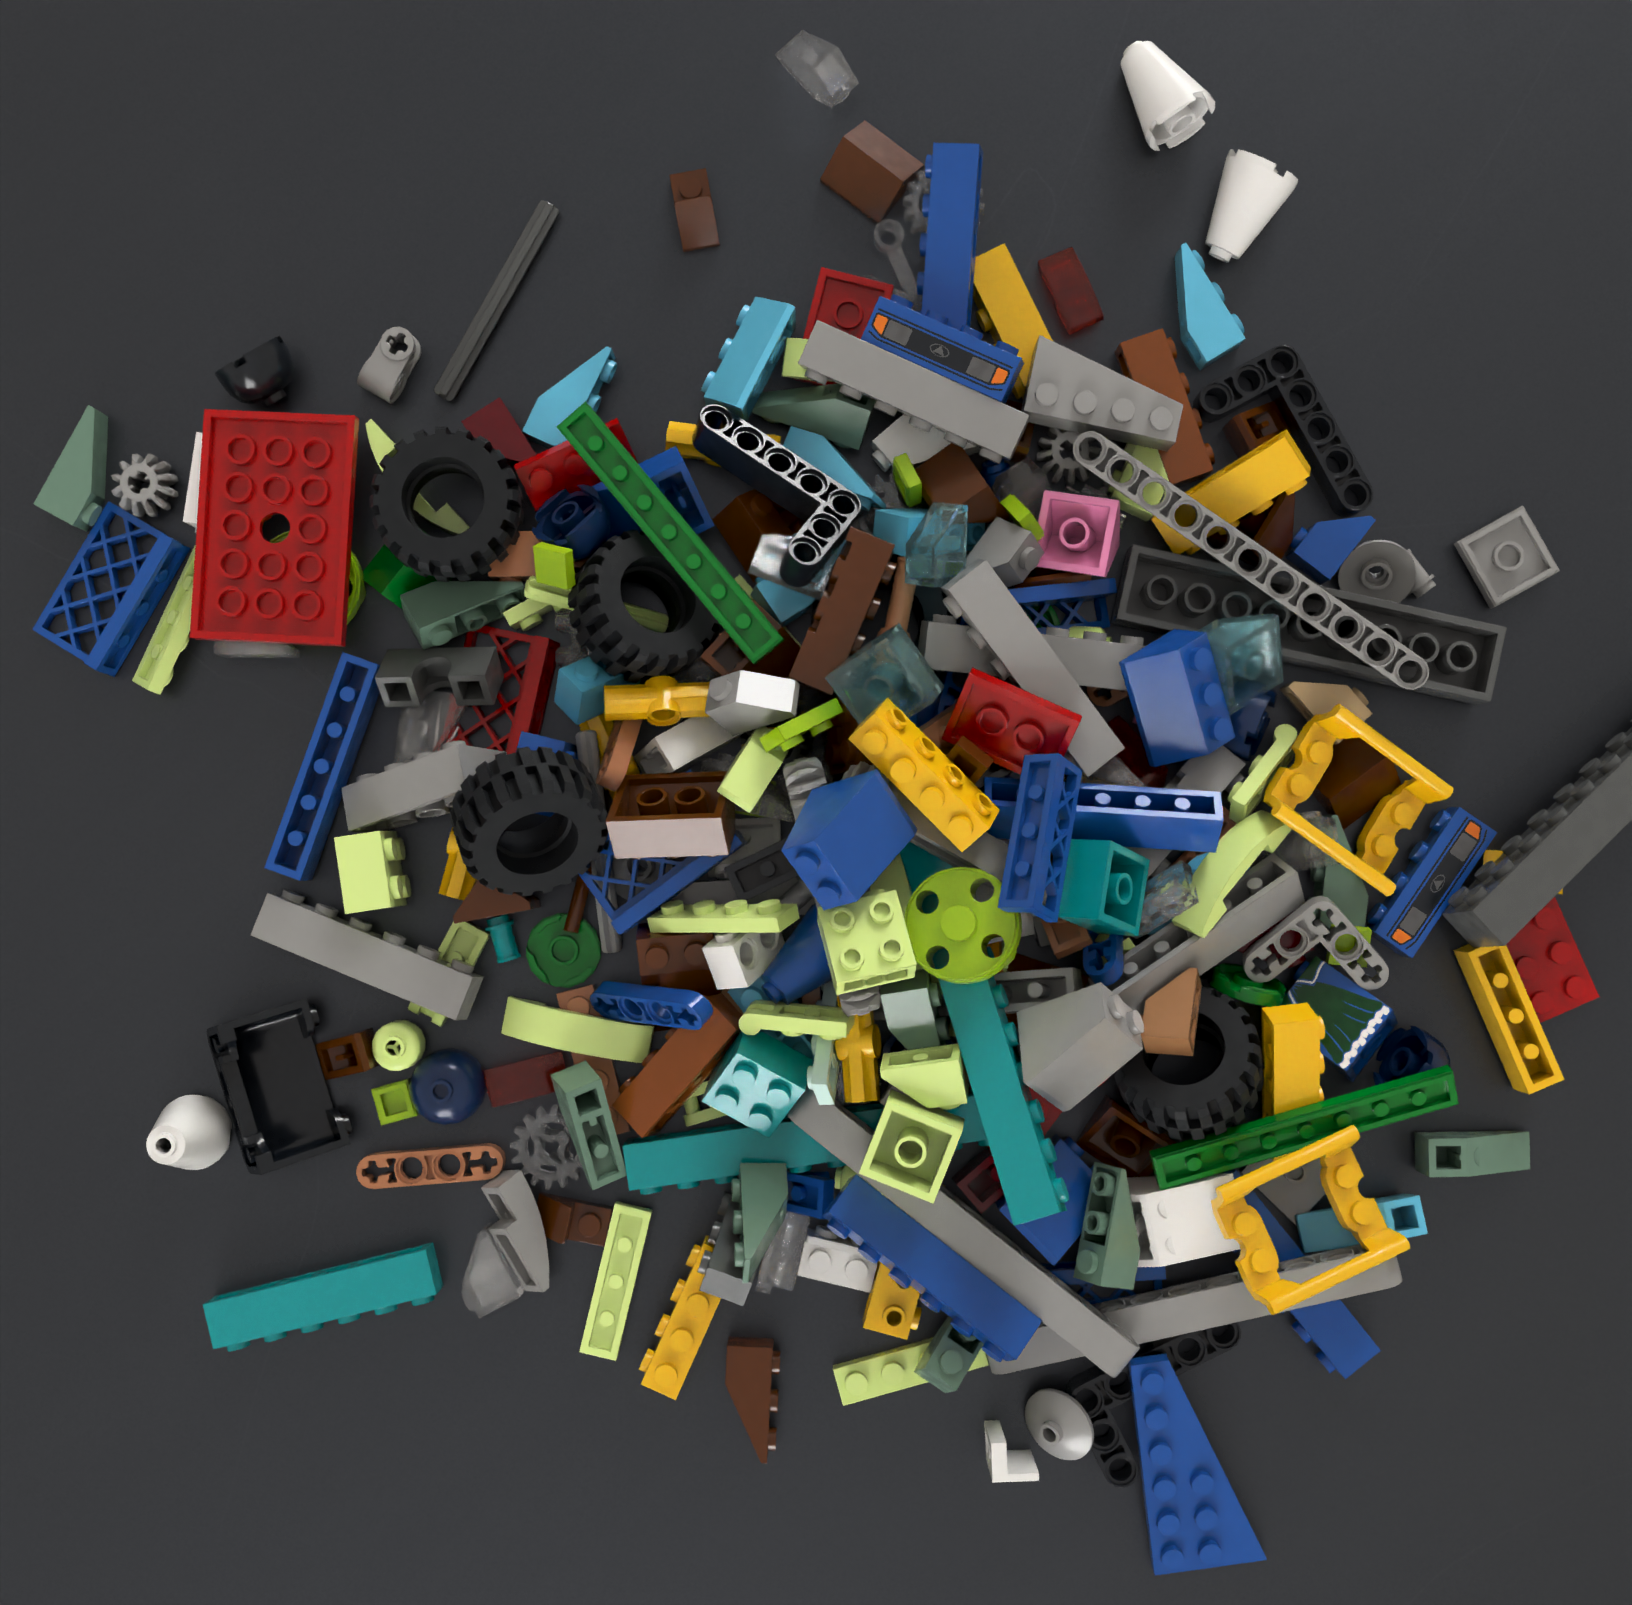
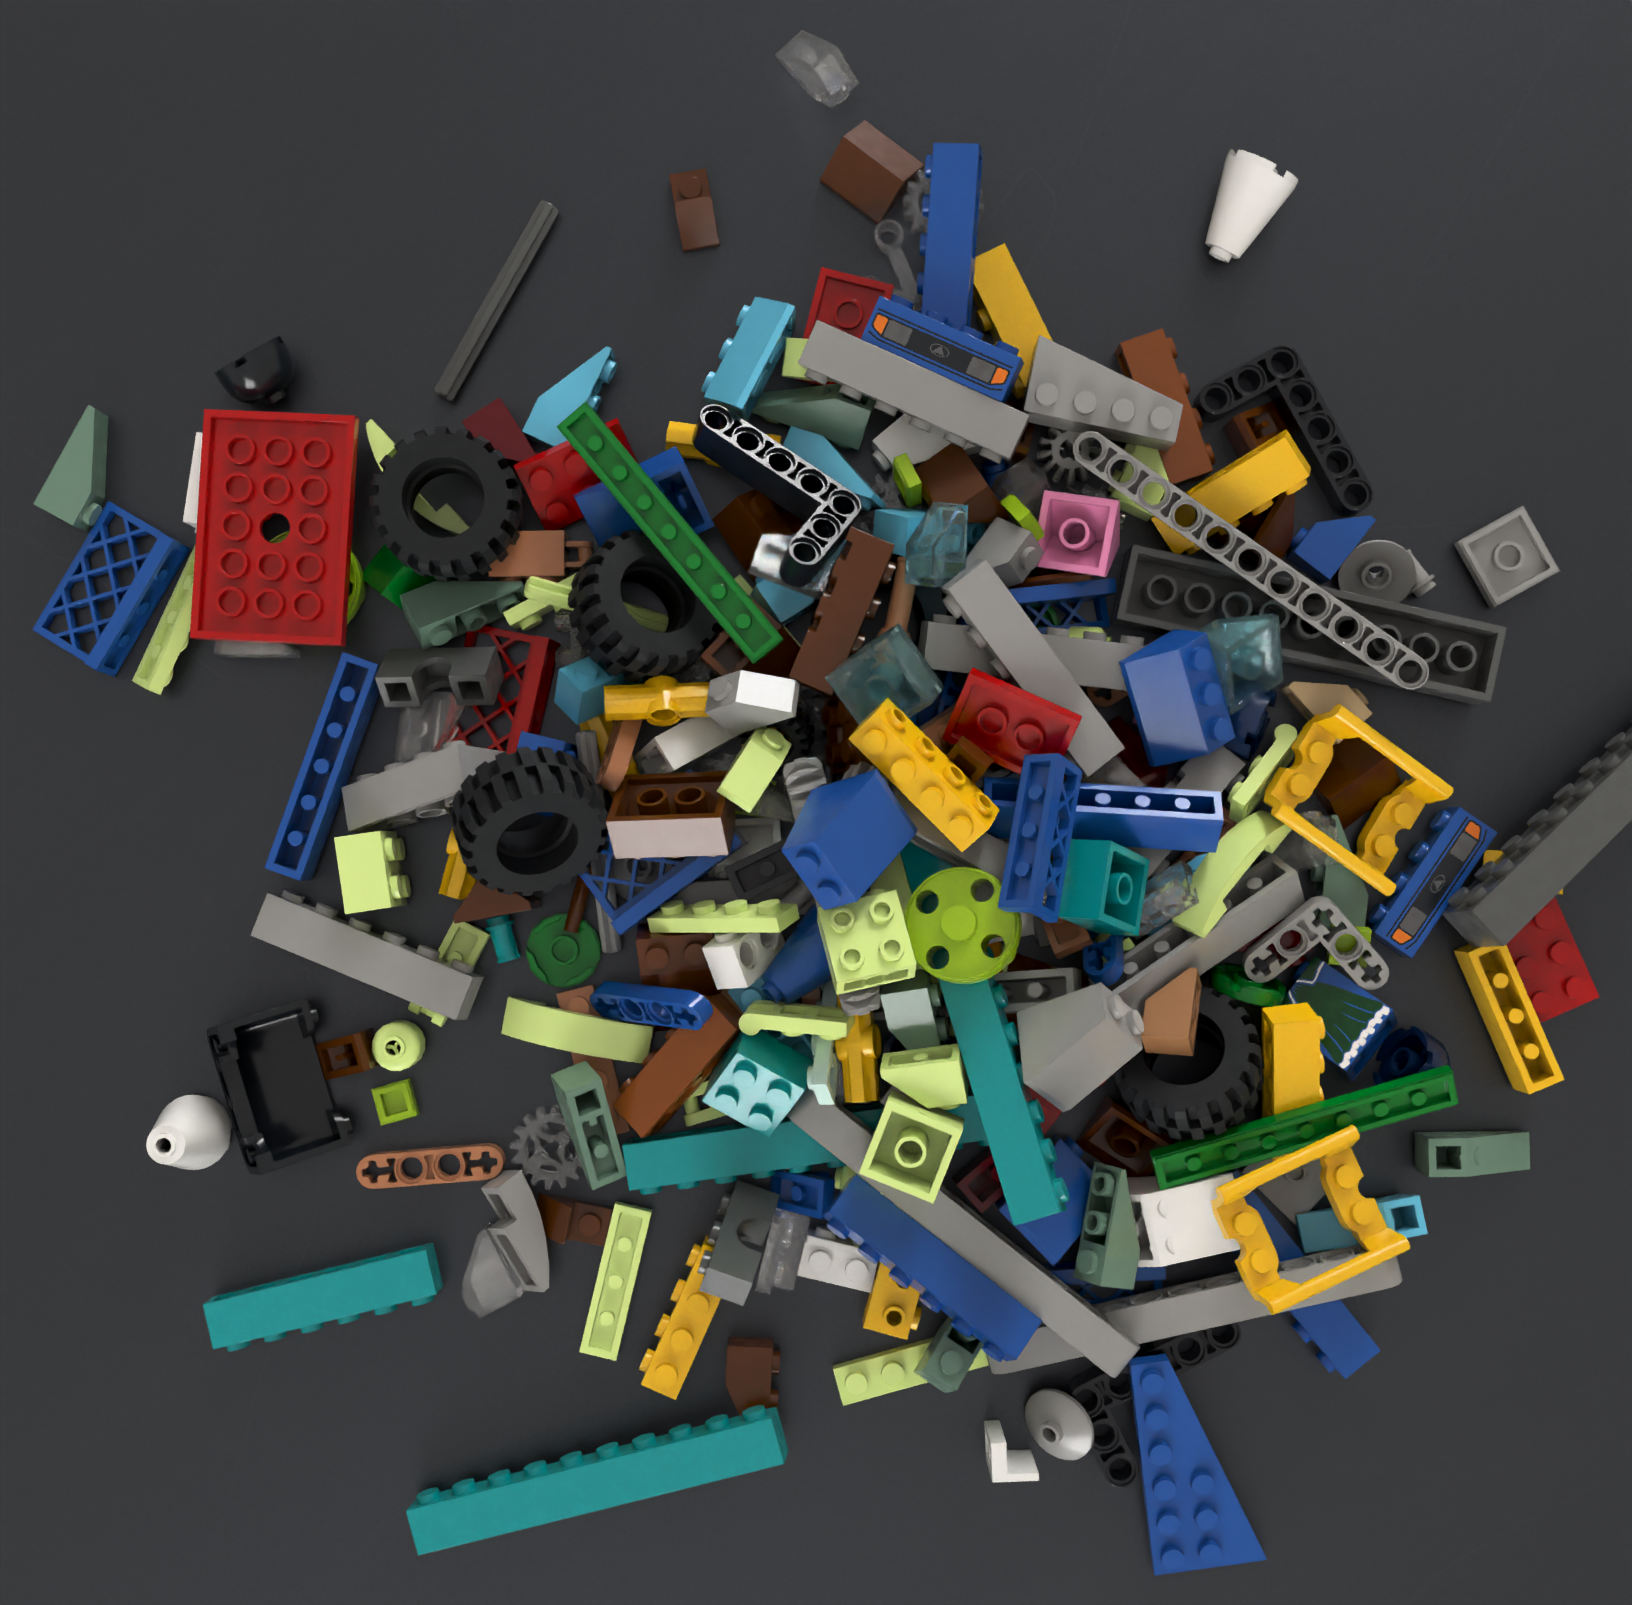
(148, 498): light grey gear -> none
(387, 368): light grey piece -> none
(447, 1086): dark blue cylinder -> none
(522, 1079): clear red slope -> none
(554, 565): lime tile -> none
(574, 521): dark blue cylinder -> none
(598, 1479): none -> teal brick
(762, 1209): sand green slope -> none
(790, 733): lime plate -> none
(1071, 290): clear red slope -> none
(1163, 95): white cone -> none
(1204, 320): medium azure slope -> none

